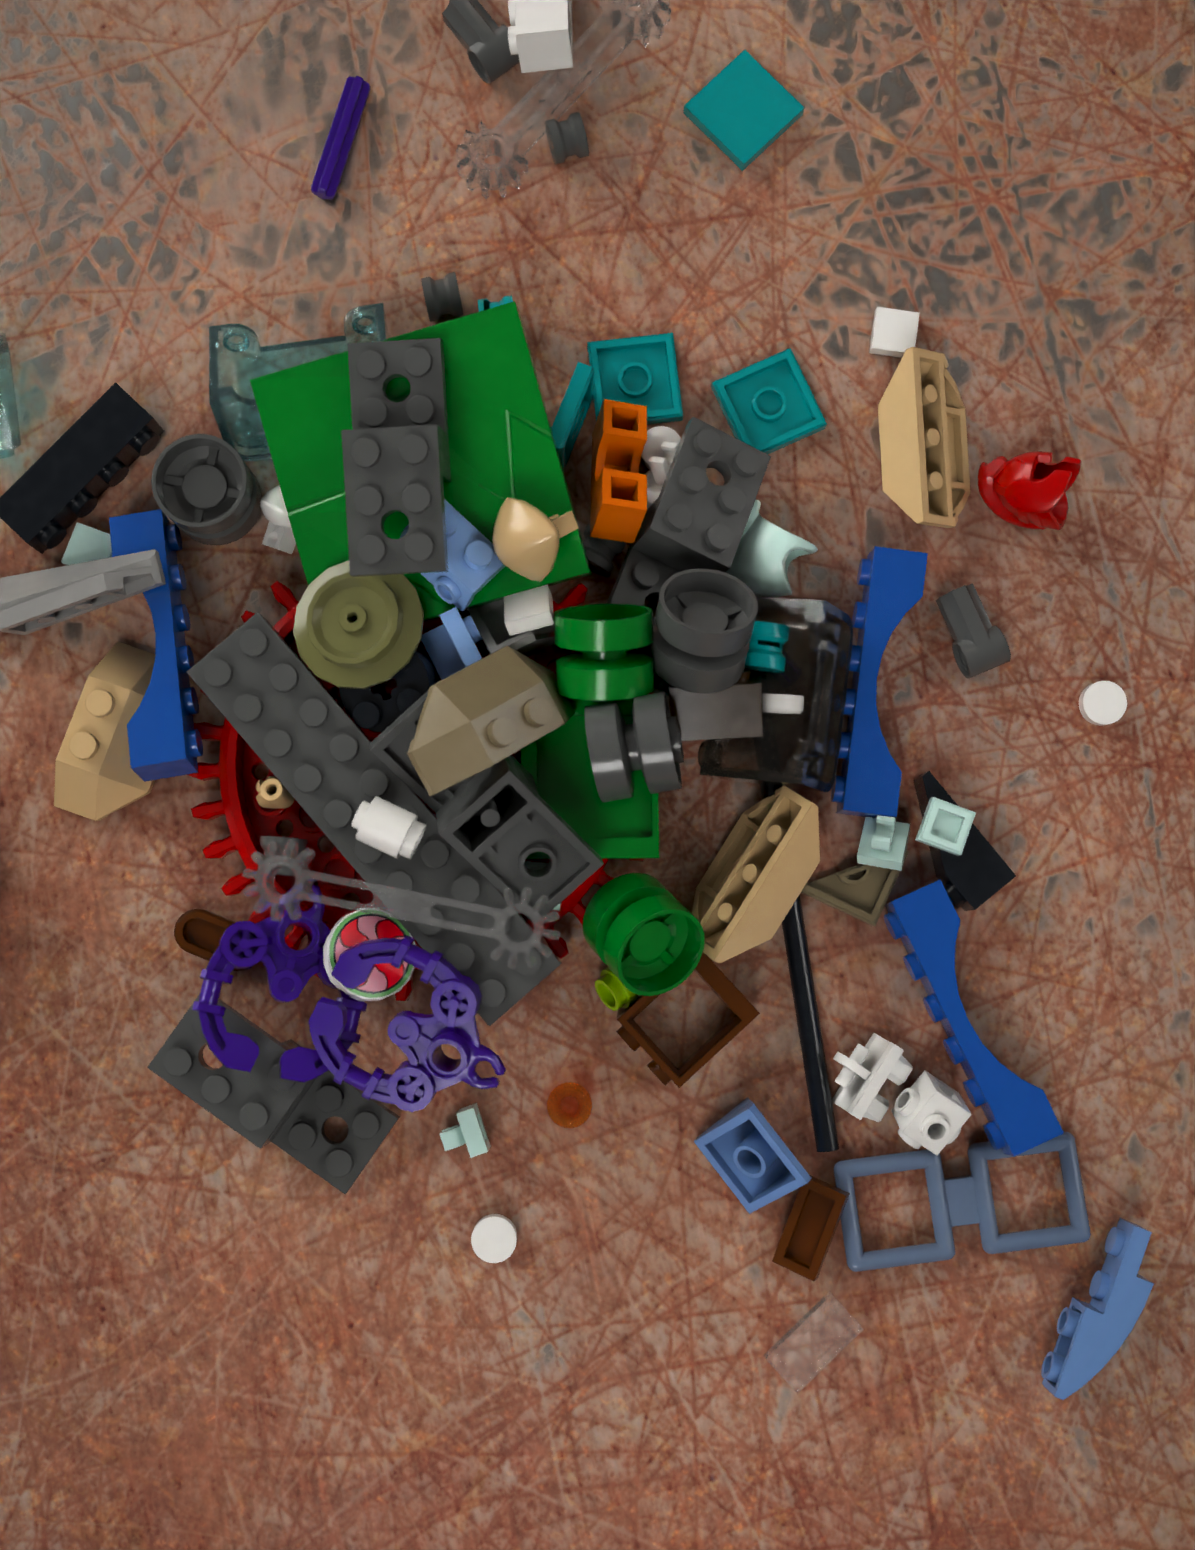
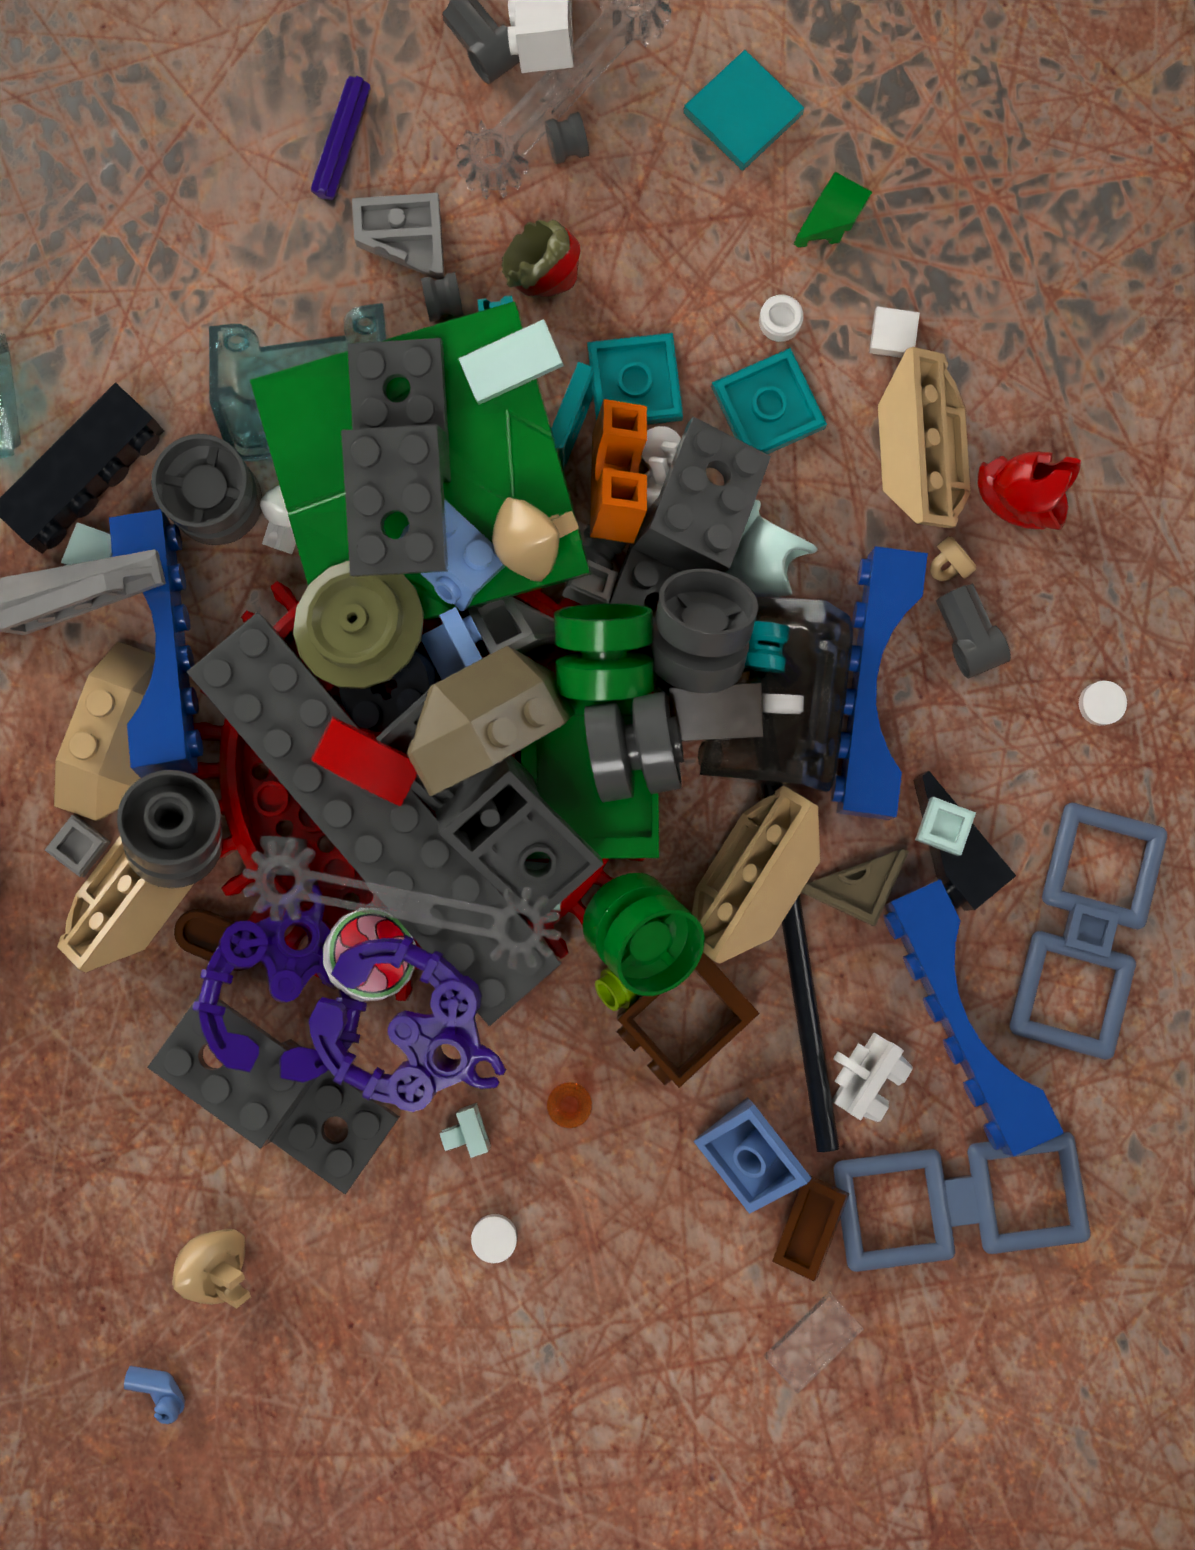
(77, 846): none -> light grey tile
(115, 913): none -> tan wedge
(162, 1388): none -> medium blue arm
(170, 828): none -> dark grey wheel
(211, 1269): none -> tan piece
(273, 794): tan arm -> none
(365, 761): none -> red slope
(388, 828): white brick -> none
(402, 230): none -> light grey wing
(511, 362): none -> light aqua tile
(528, 610): white tile -> none
(542, 259): none -> olive hair
(592, 588): none -> light grey tile
(781, 318): none -> white tile
(834, 211): none -> green slope
(883, 842): light aqua tile -> none
(930, 1113): white brick -> none
(951, 552): none -> tan tile
(1088, 931): none -> sand blue bar
(1097, 1330): medium blue slope -> none

